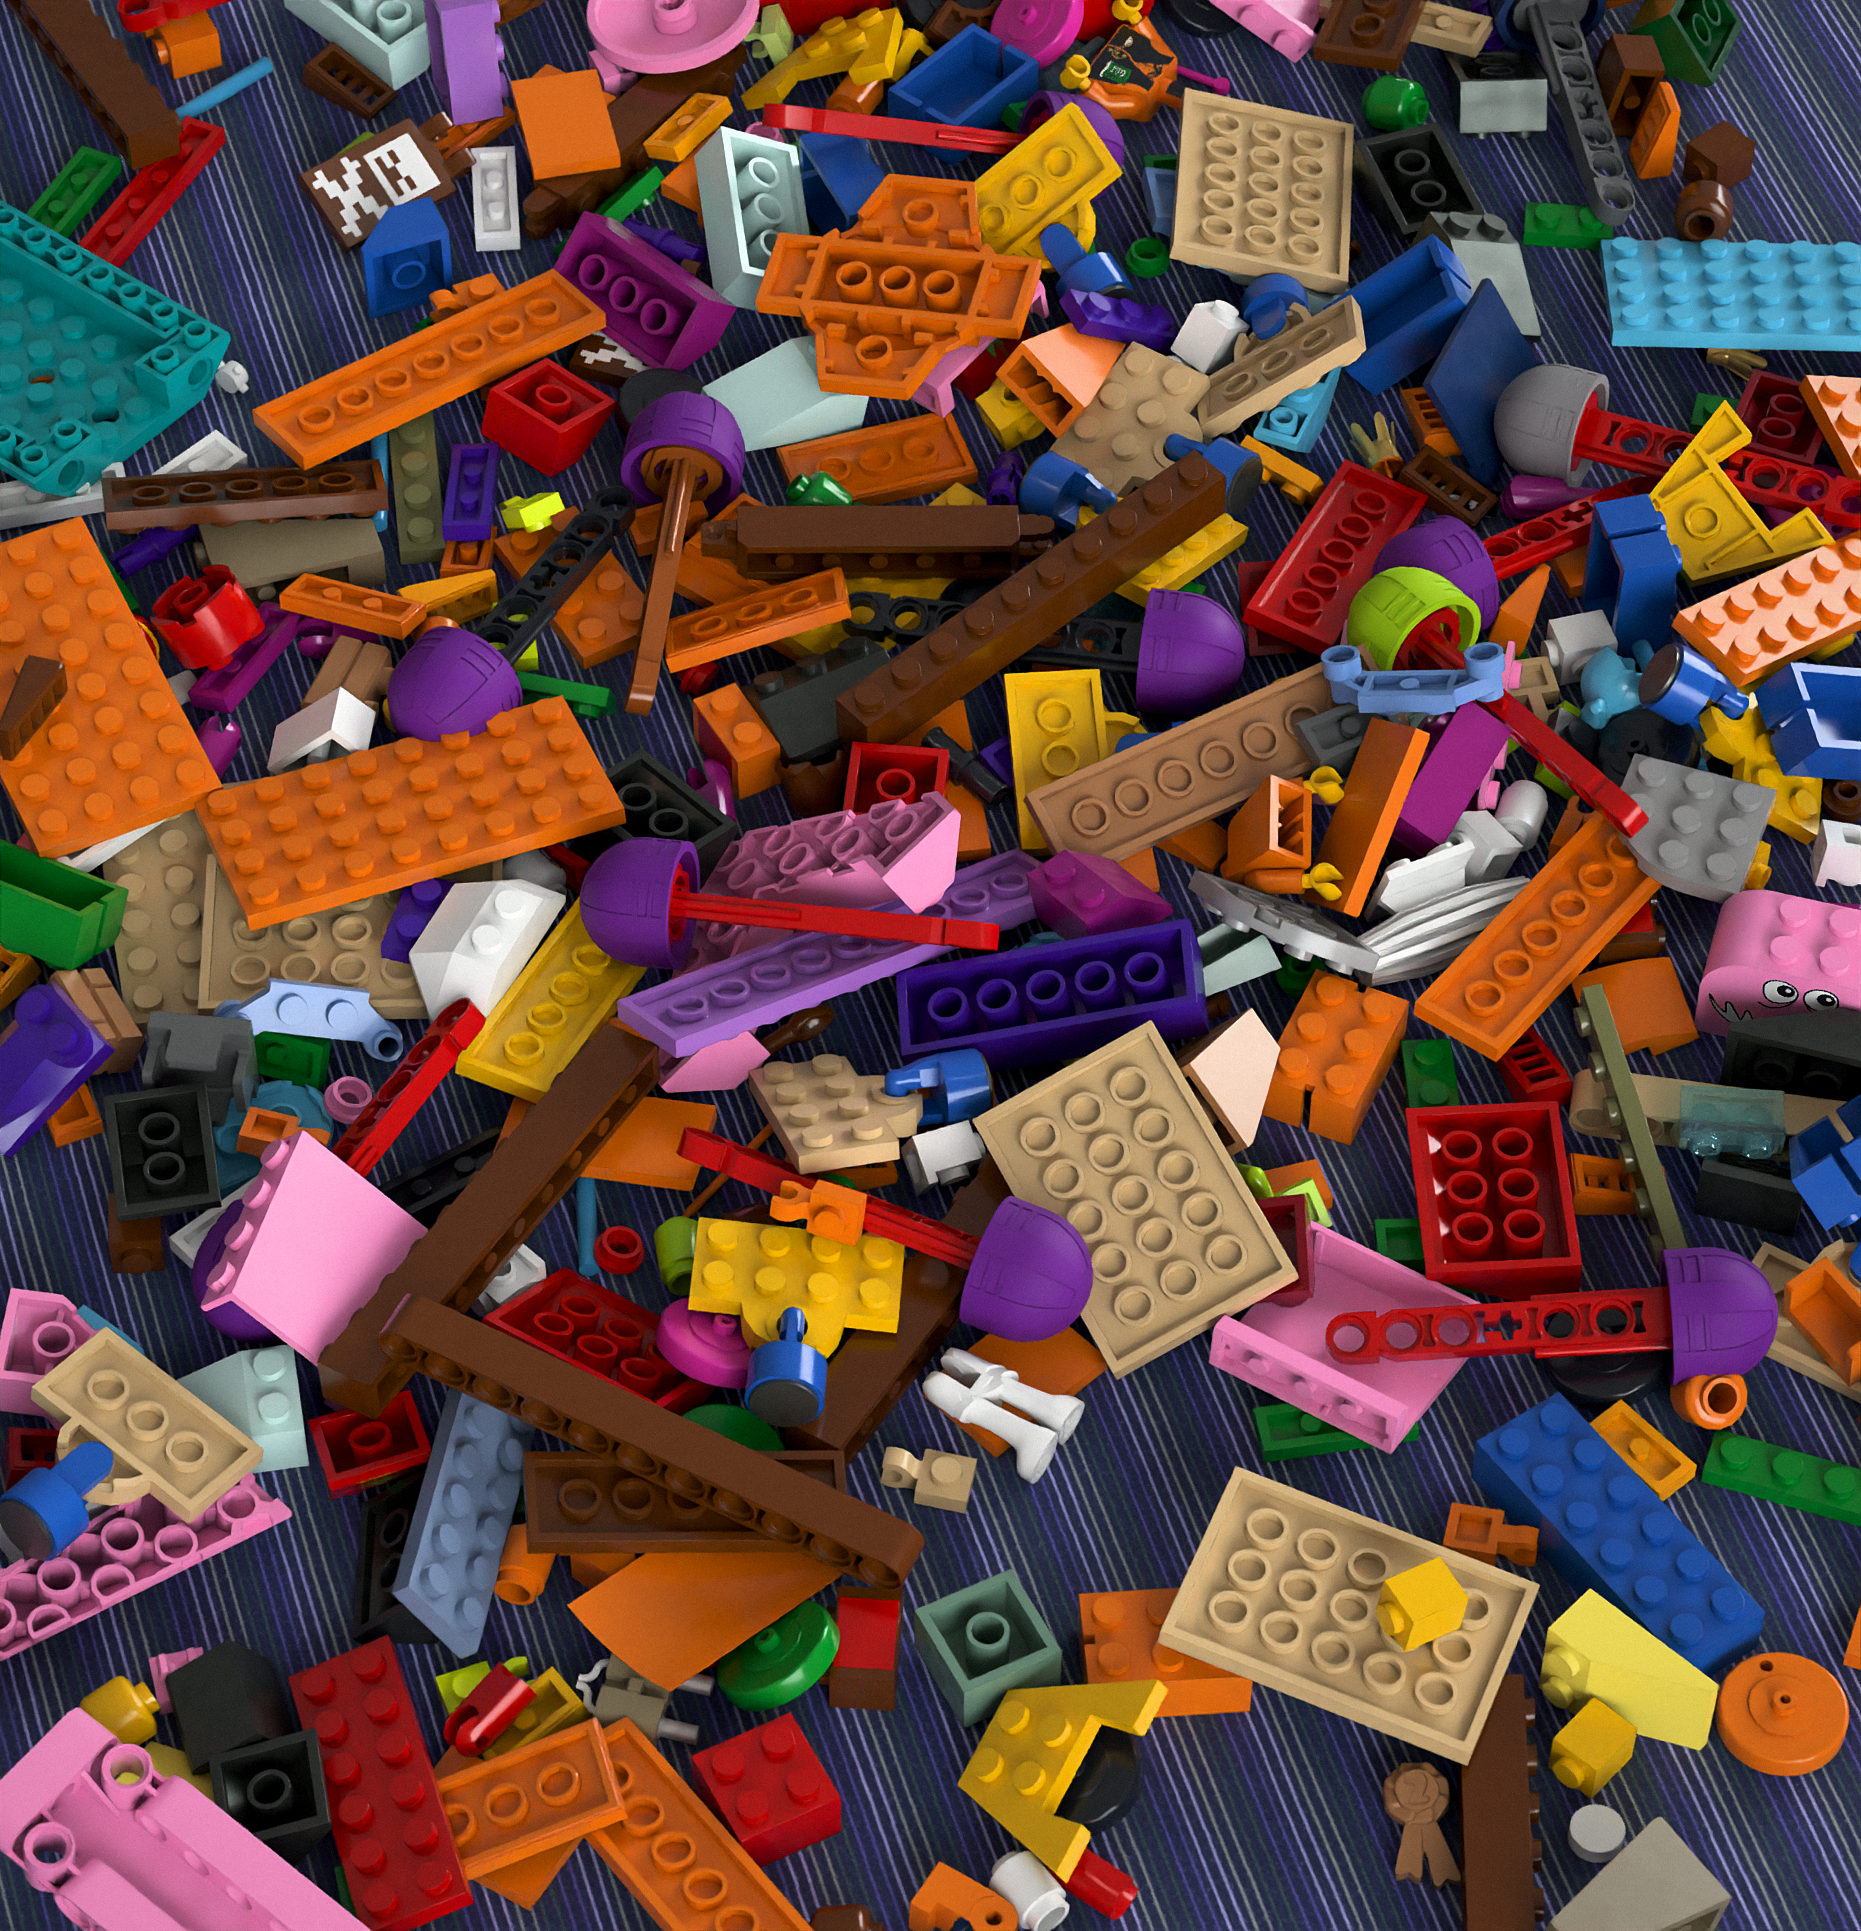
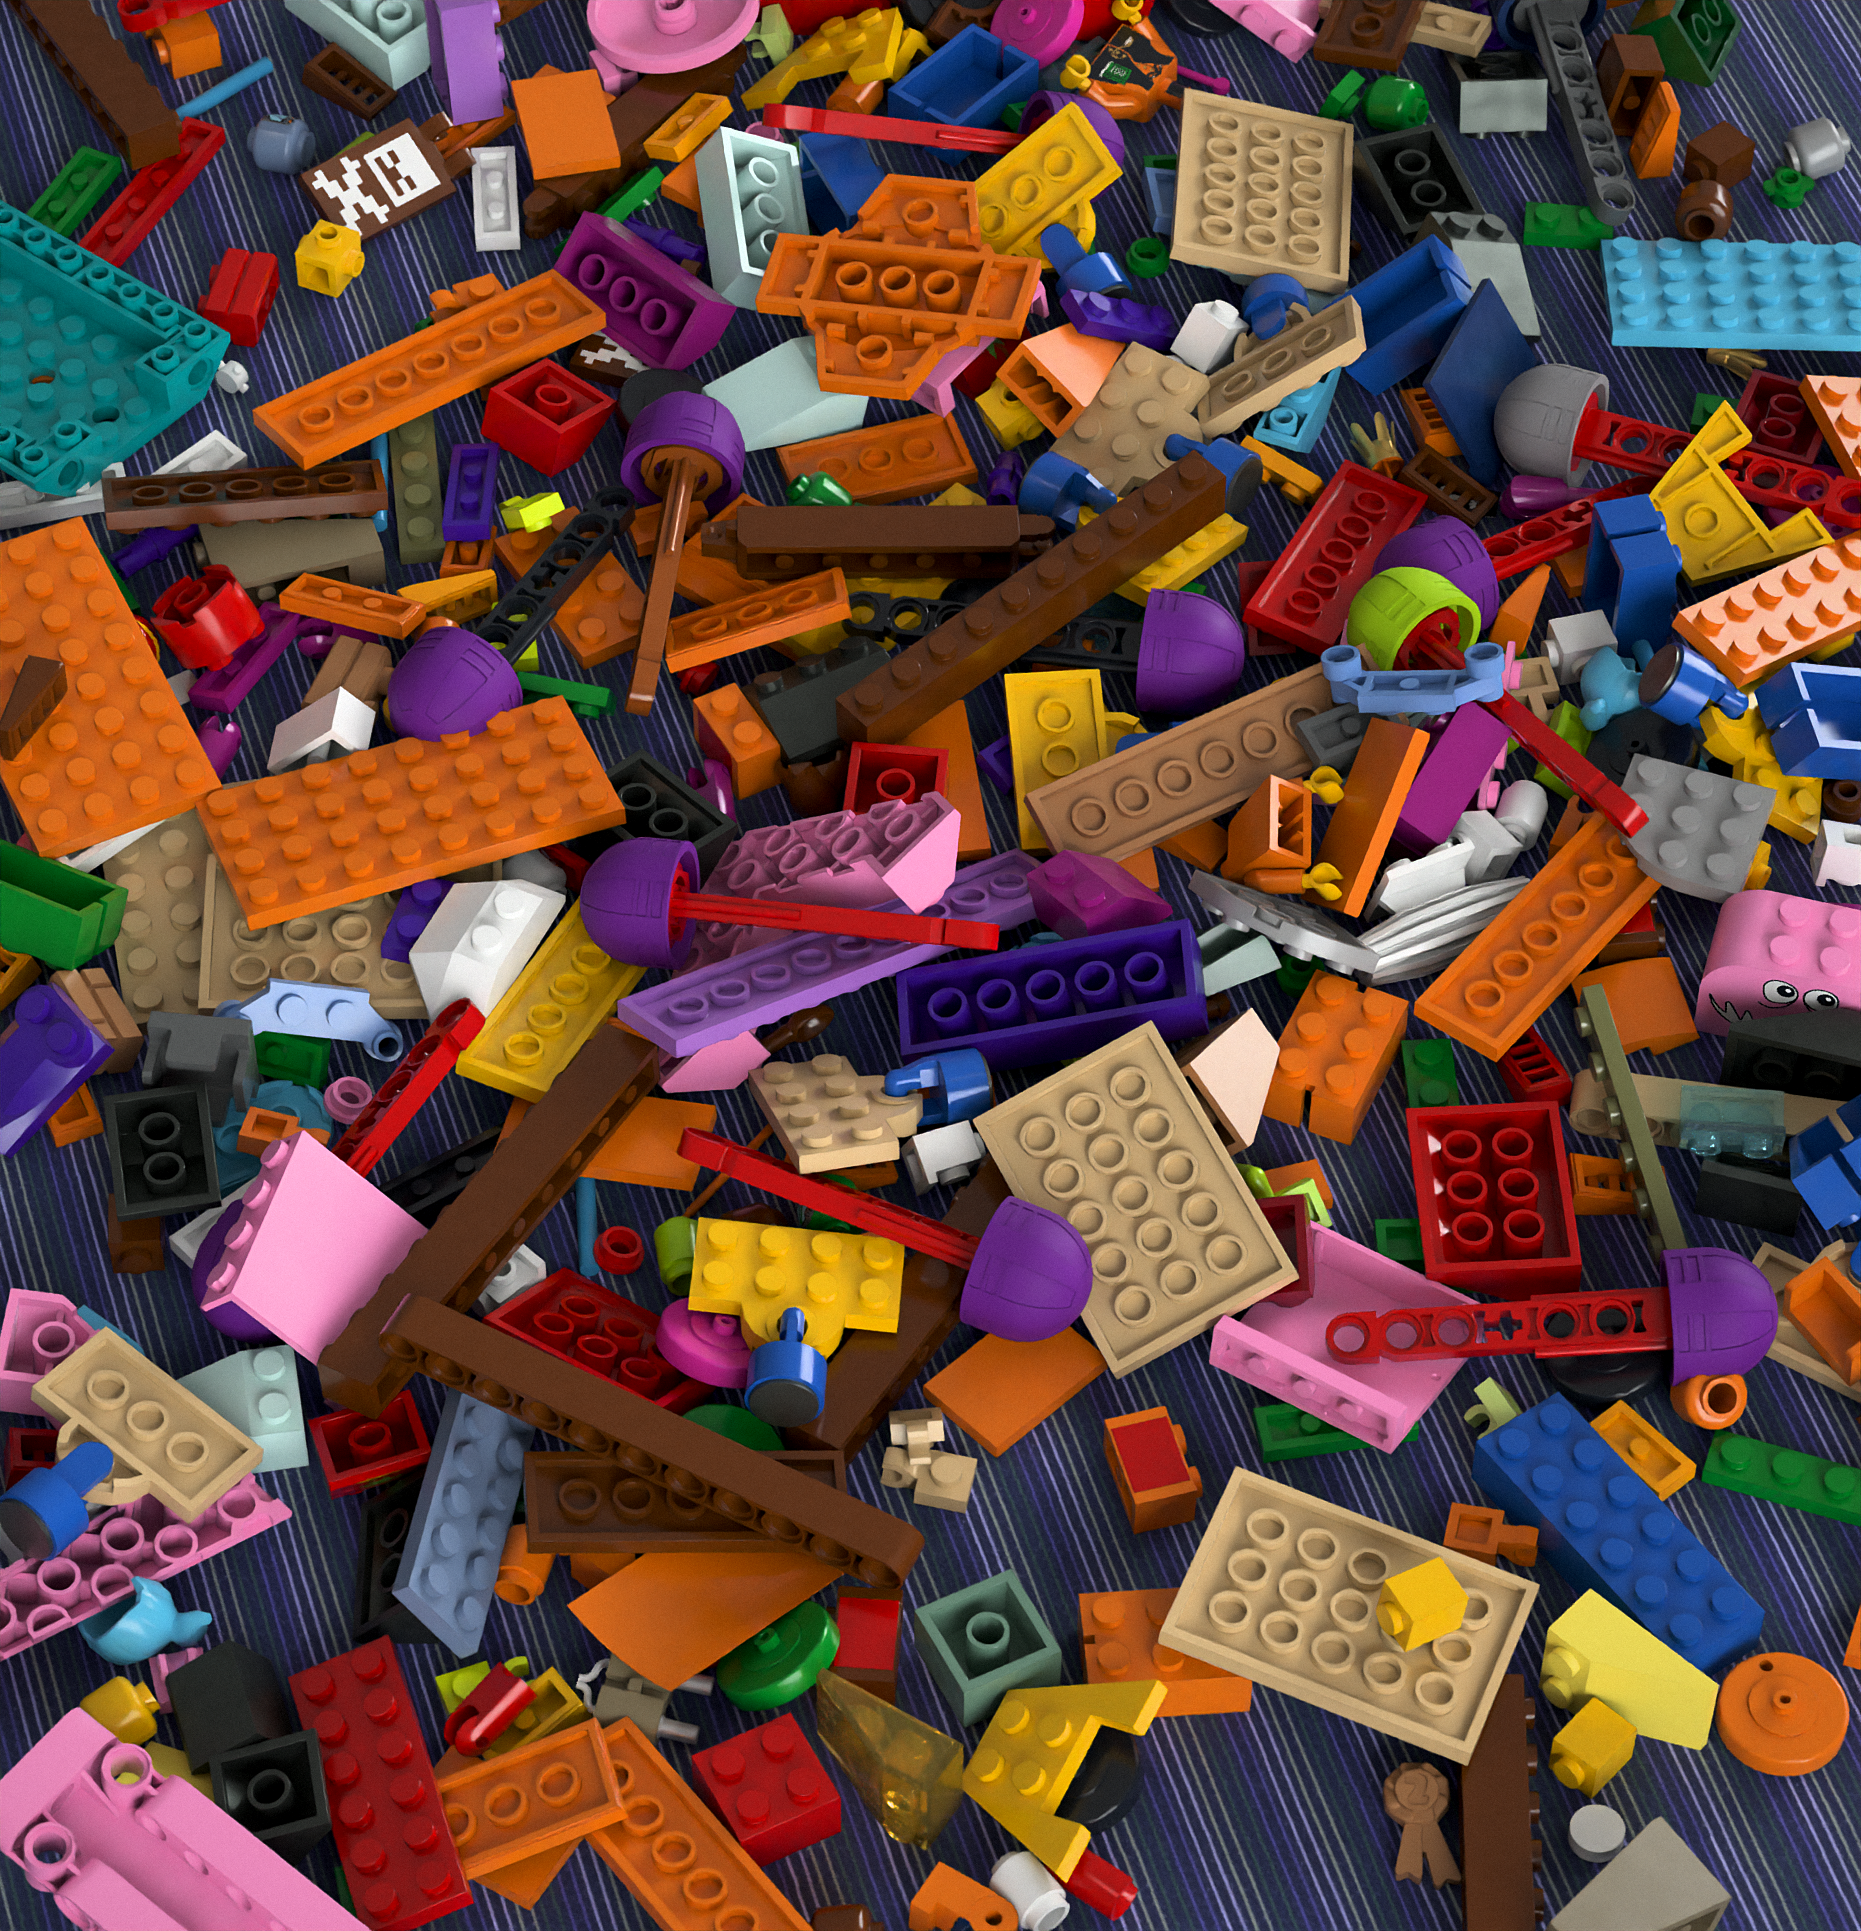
(142, 1625): none -> medium azure hair
(241, 294): none -> red brick
(281, 144): none -> sand blue head
(329, 258): none -> yellow brick
(406, 258): blue slope -> none
(830, 1209): orange plate -> none
(893, 1760): none -> clear yellow slope
(917, 1432): none -> tan plate
(967, 770): black pin -> none
(982, 1403): white piece -> none
(1151, 1469): none -> brick
(1343, 98): none -> green plate
(1497, 1407): none -> yellowish green tile
(1574, 732): black plate -> none
(1787, 187): none -> green plate
(1816, 148): none -> light grey head

